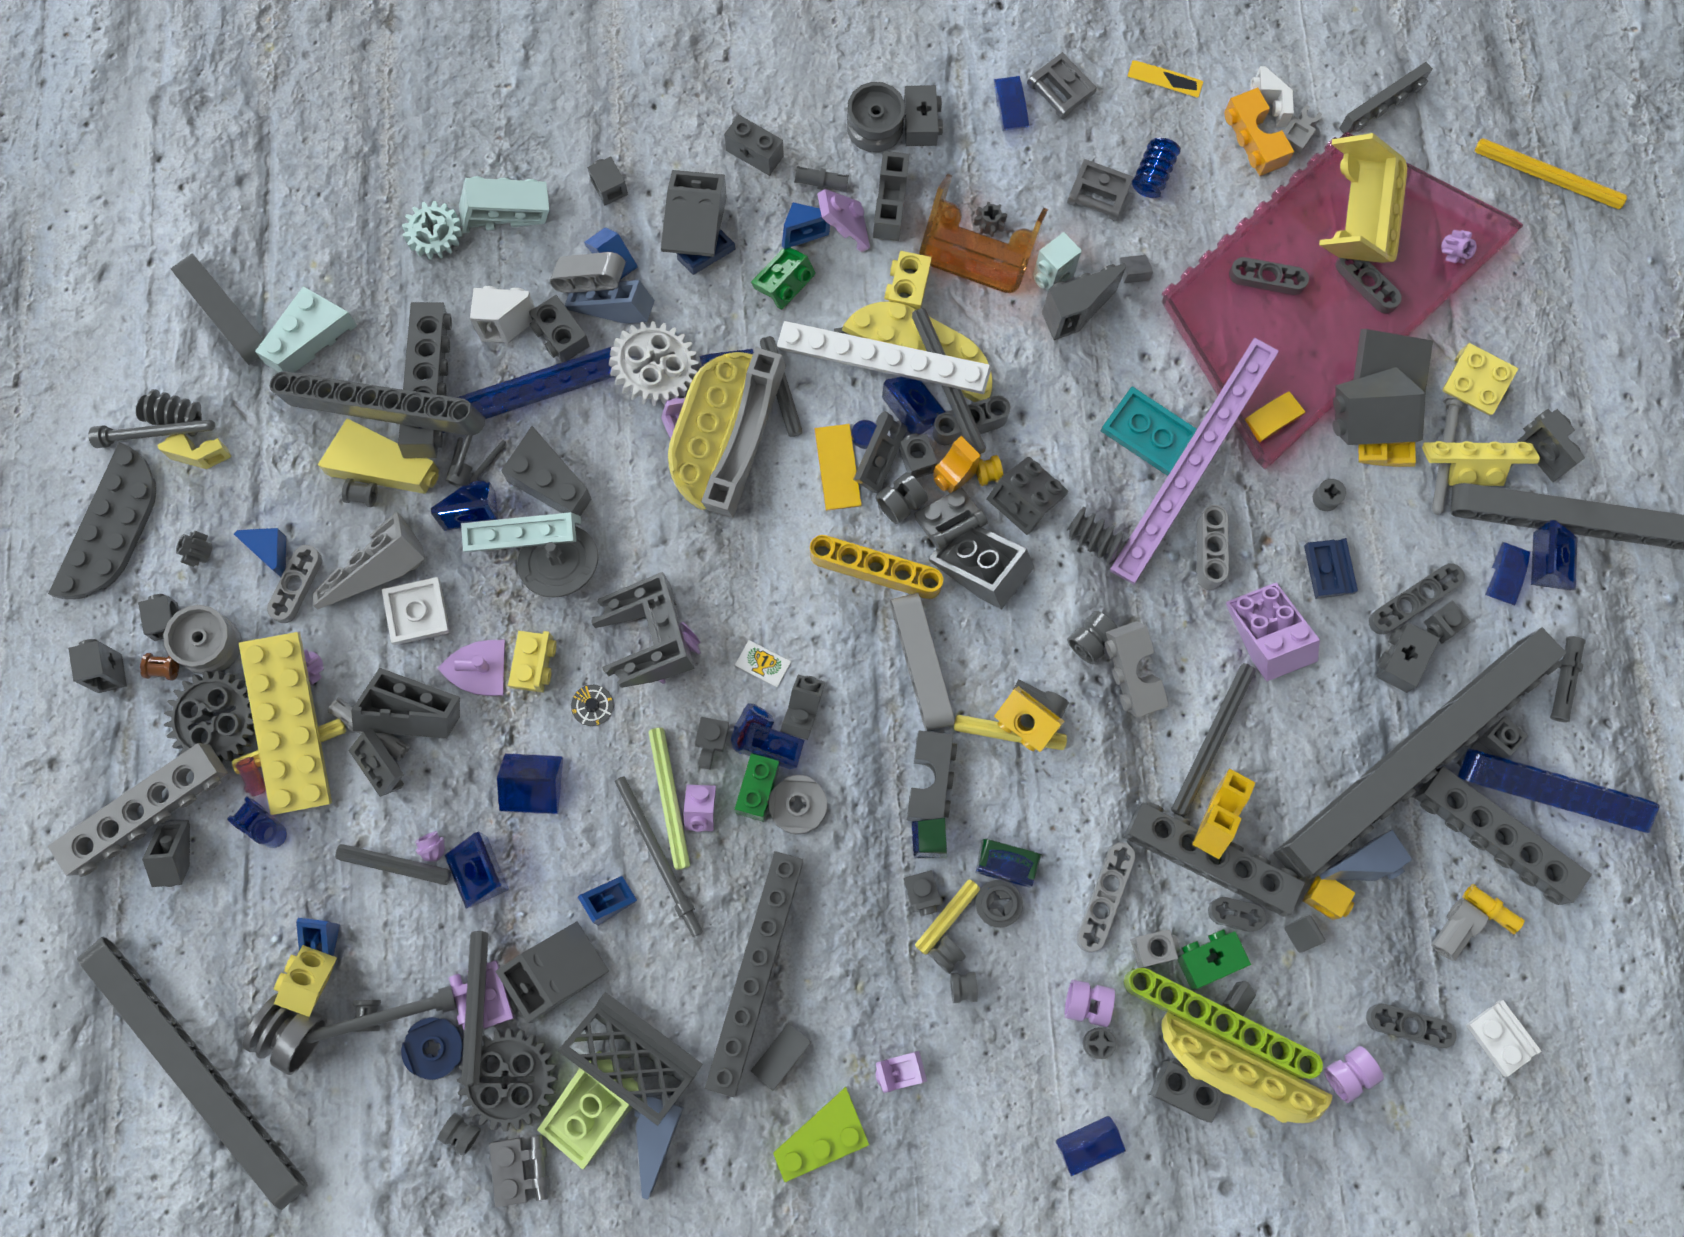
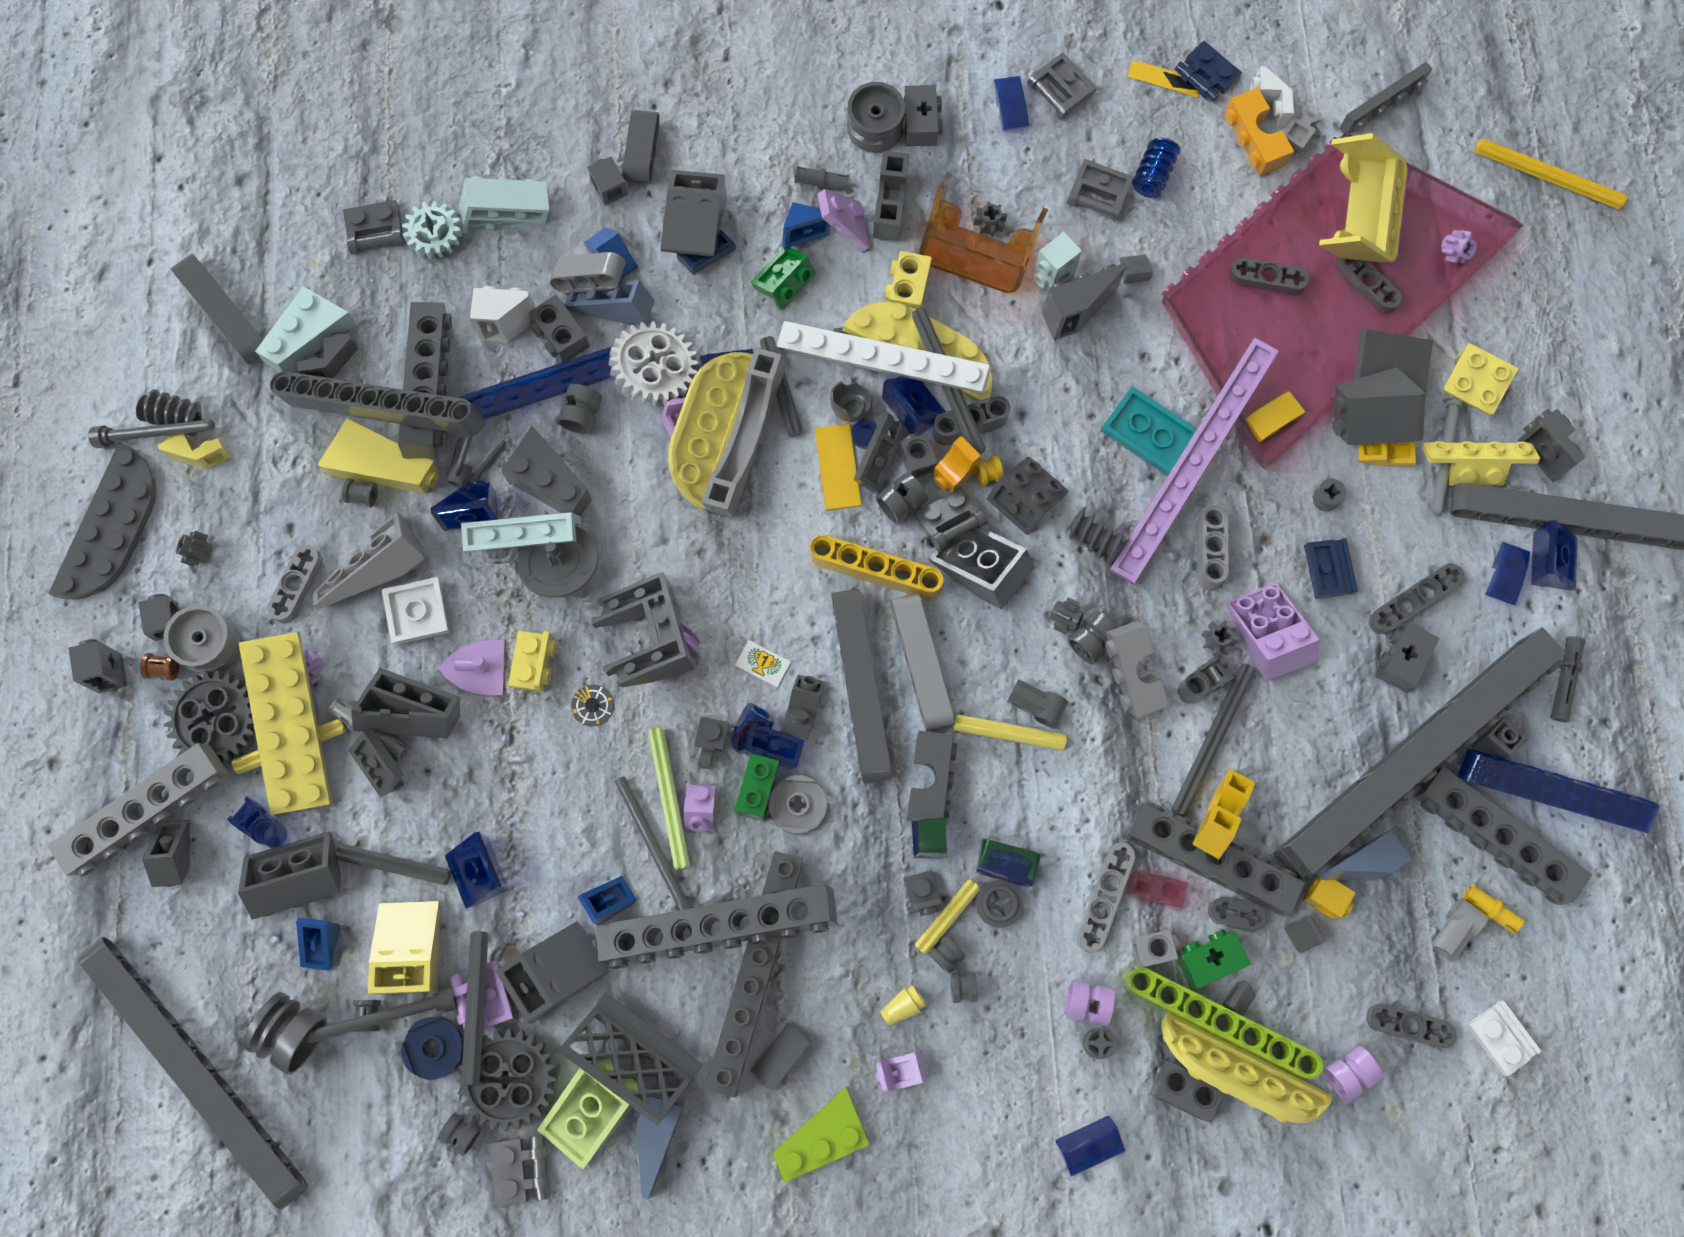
(251, 776): clear pink pin -> none
(268, 545): blue slope -> none
(289, 876): none -> dark grey slope
(304, 980): light yellow brick -> none
(337, 351): none -> dark grey slope
(371, 220): none -> dark grey plate
(405, 949): none -> light yellow slope
(430, 846): lavender plate -> none
(529, 783): clear blue slope -> none
(579, 409): none -> dark grey wheel
(613, 937): none -> dark grey brick
(641, 146): none -> dark grey beam
(754, 145): dark grey brick -> none
(850, 401): none -> dark grey hair
(861, 686): none -> dark grey beam
(903, 1006): none -> light yellow cone
(1045, 725): yellow brick -> none
(1066, 615): none -> dark grey gear
(1158, 890): none -> clear pink leg
(1208, 678): none -> dark grey piece
(1212, 67): none -> dark blue plate
(1226, 636): none -> dark grey gear
(1446, 622): dark grey bracket -> none

